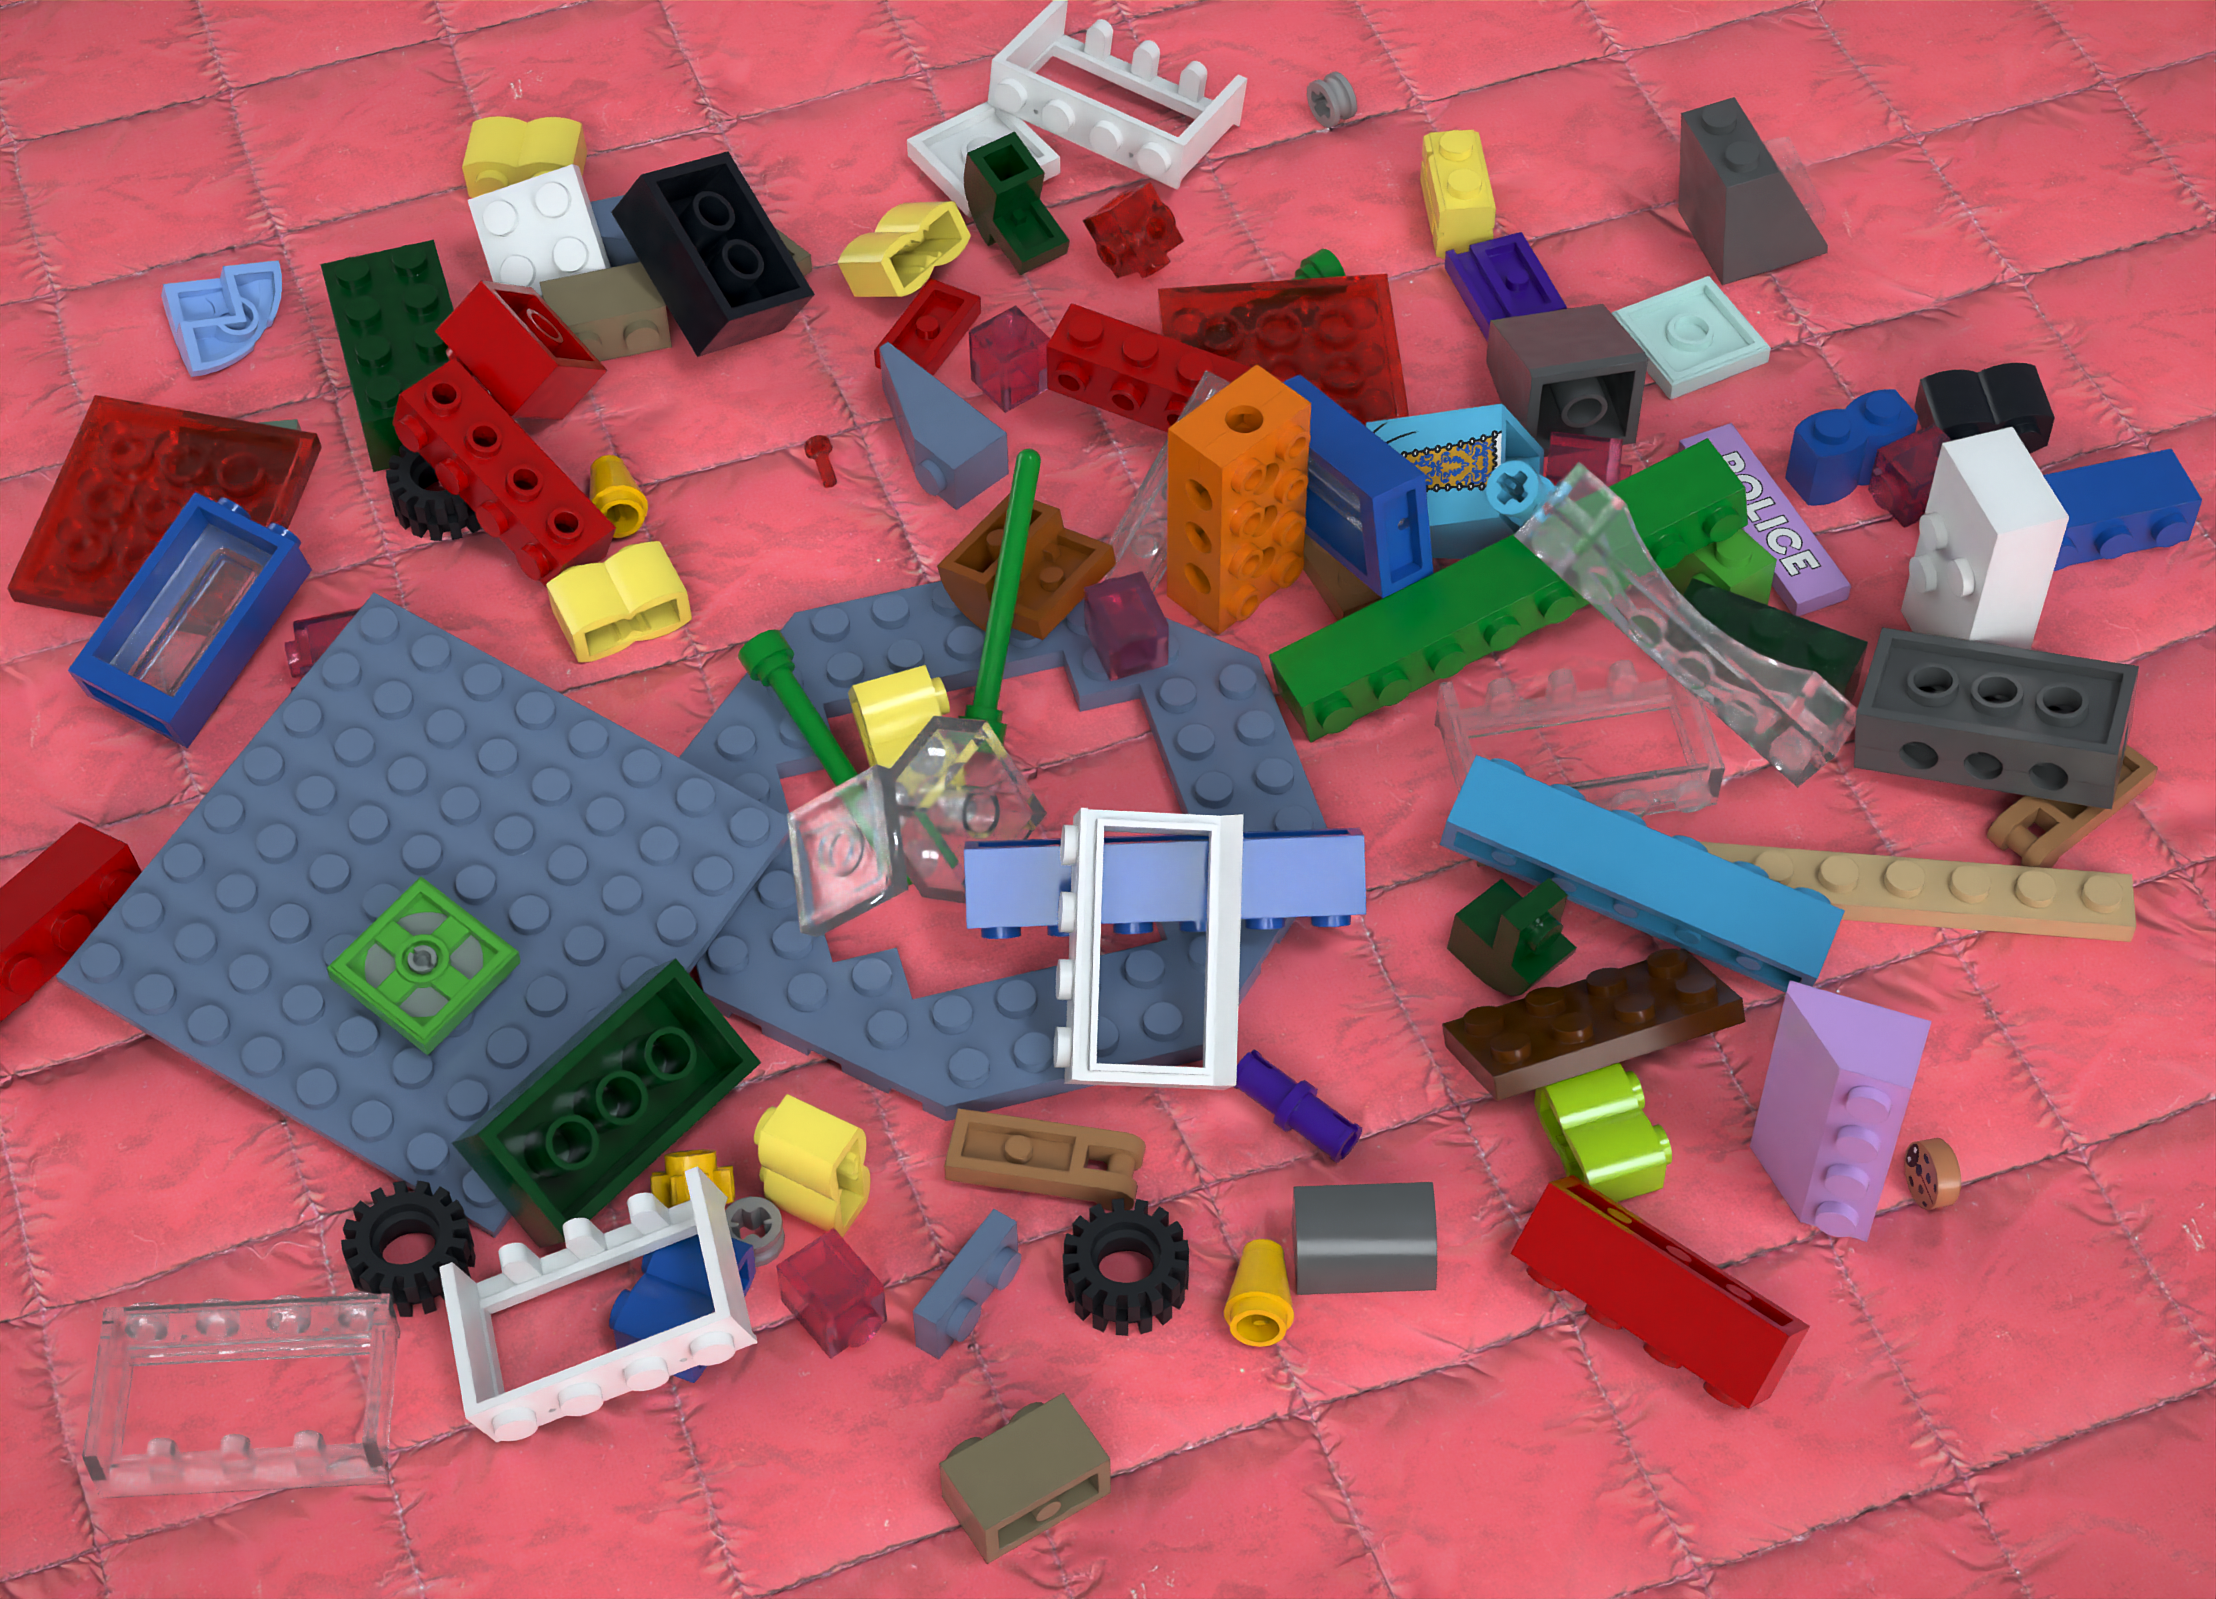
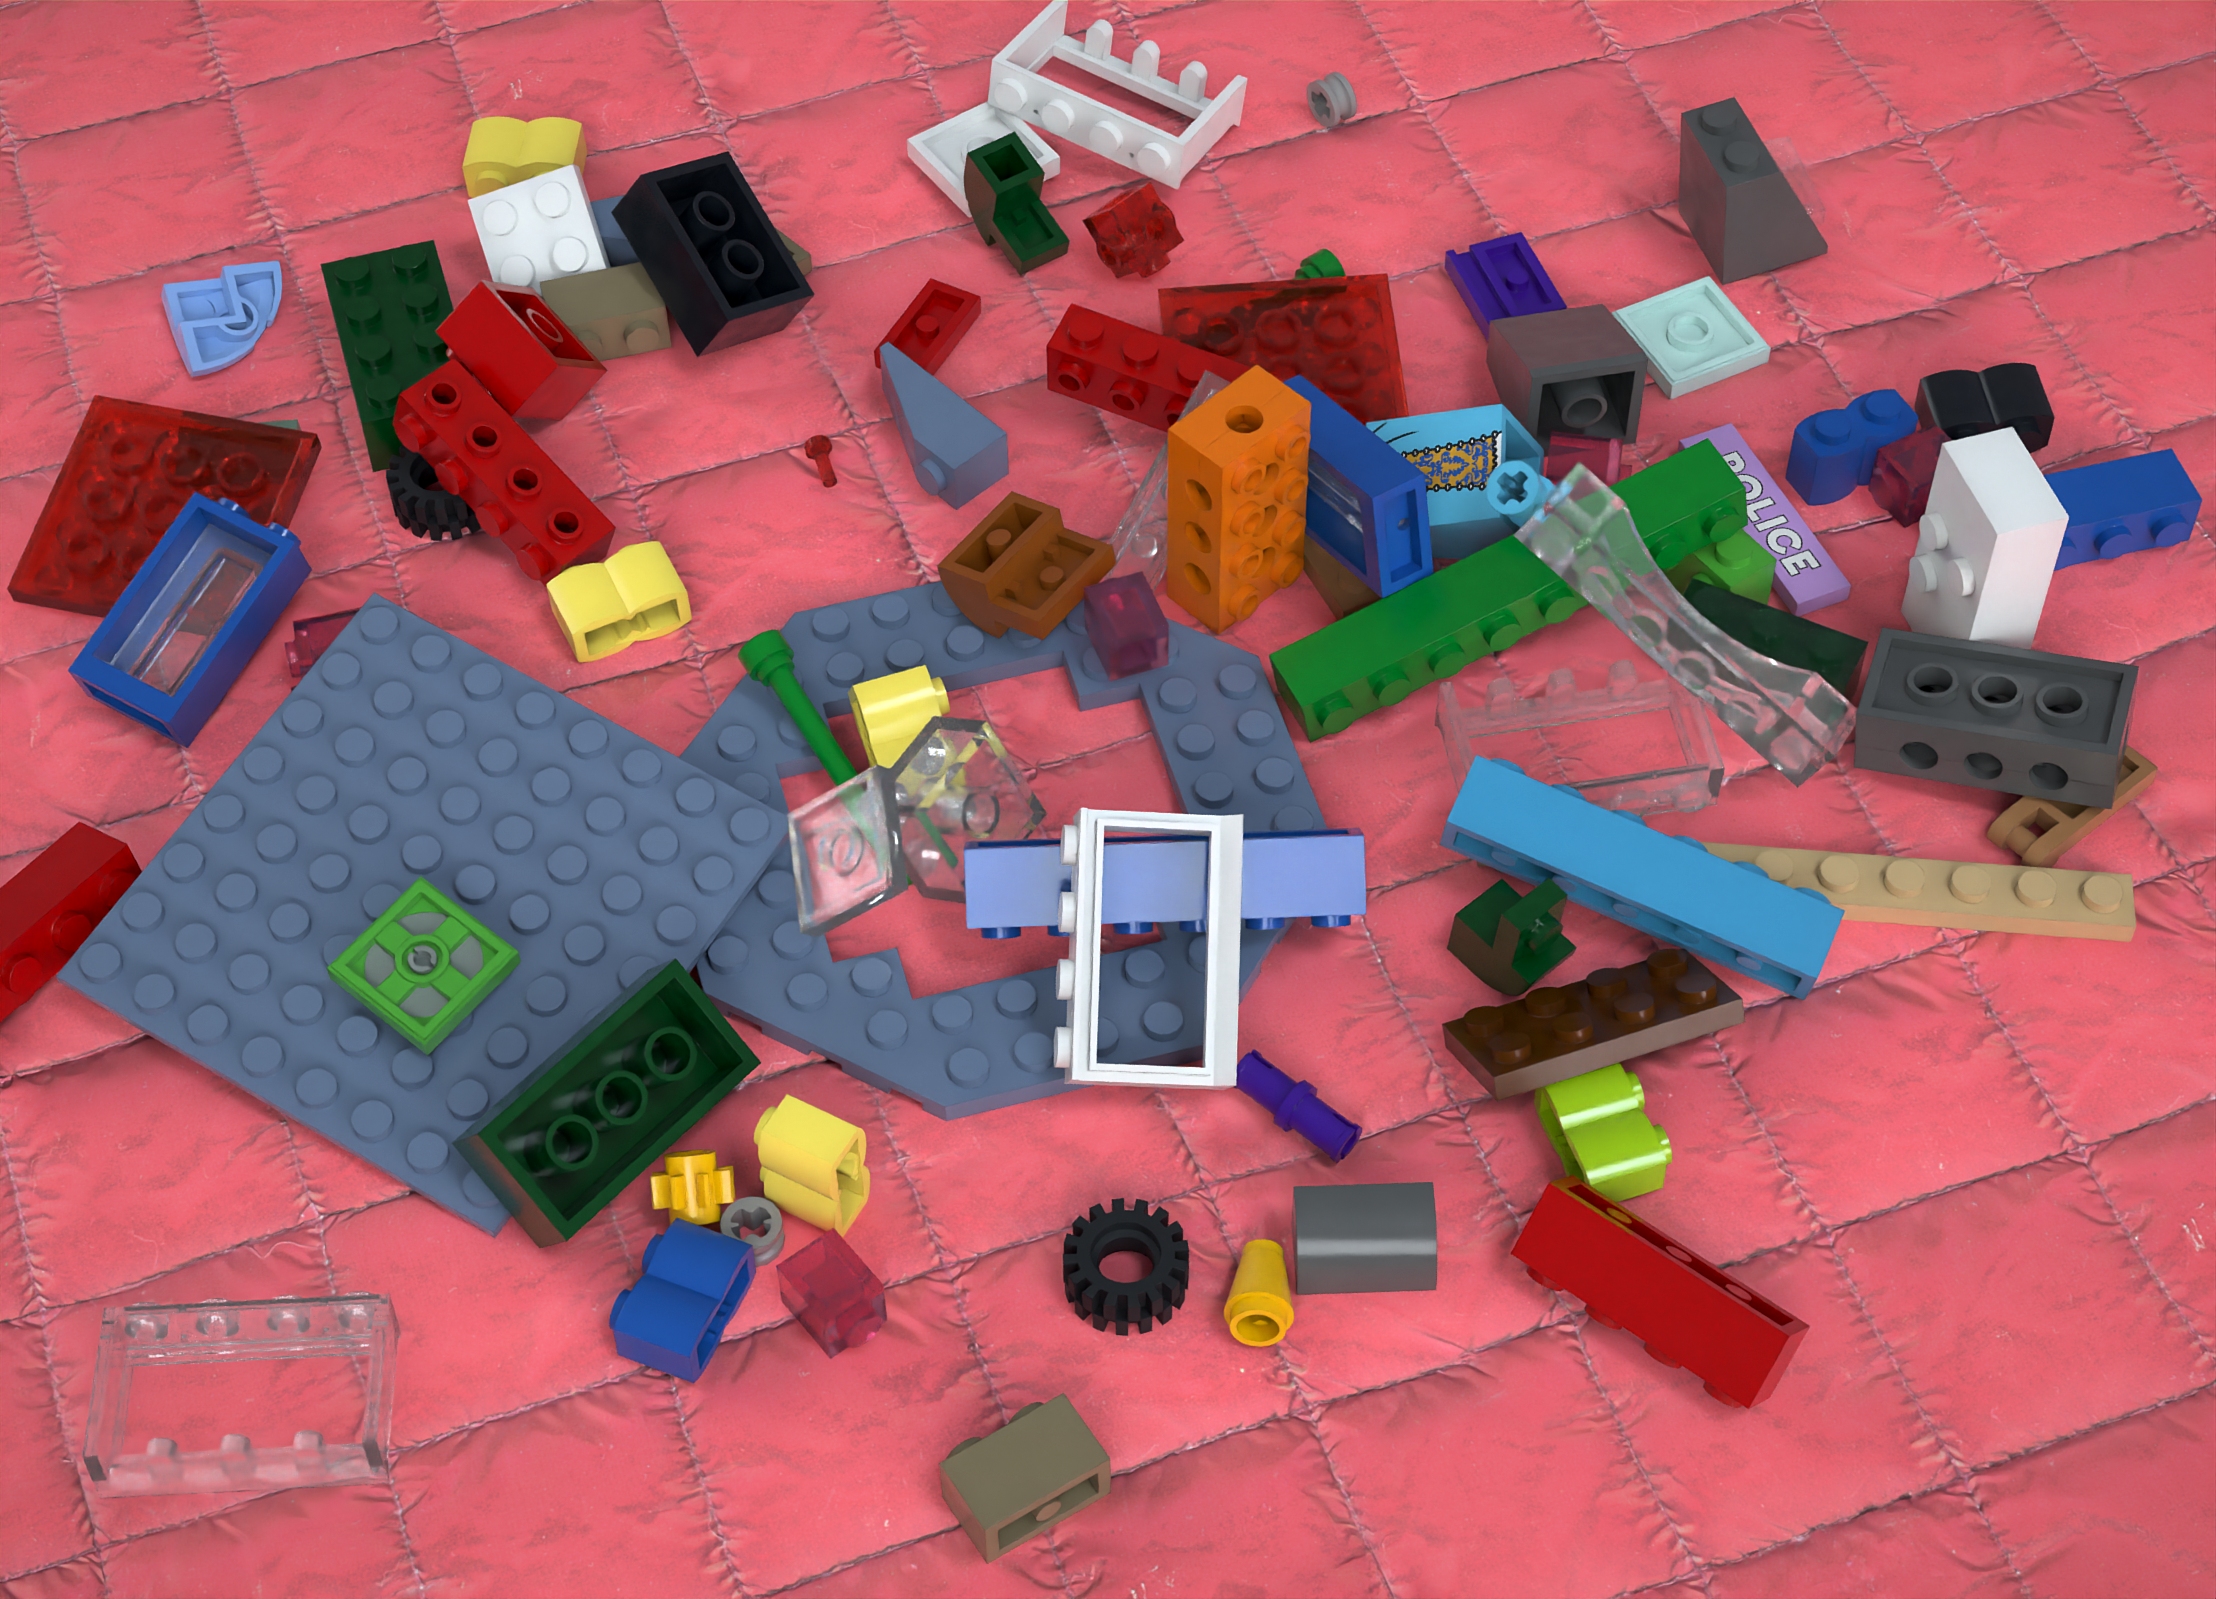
(398, 1216): black tyre -> none
(589, 1251): white window -> none
(617, 495): yellow cone -> none
(904, 249): light yellow brick -> none
(956, 1298): sand blue plate -> none
(1005, 593): green piece -> none
(1009, 358): clear pink brick -> none
(1043, 1157): medium nougat plate -> none
(1456, 190): light yellow brick -> none
(1835, 1105): lavender slope -> none
(1932, 1173): nougat tile -> none

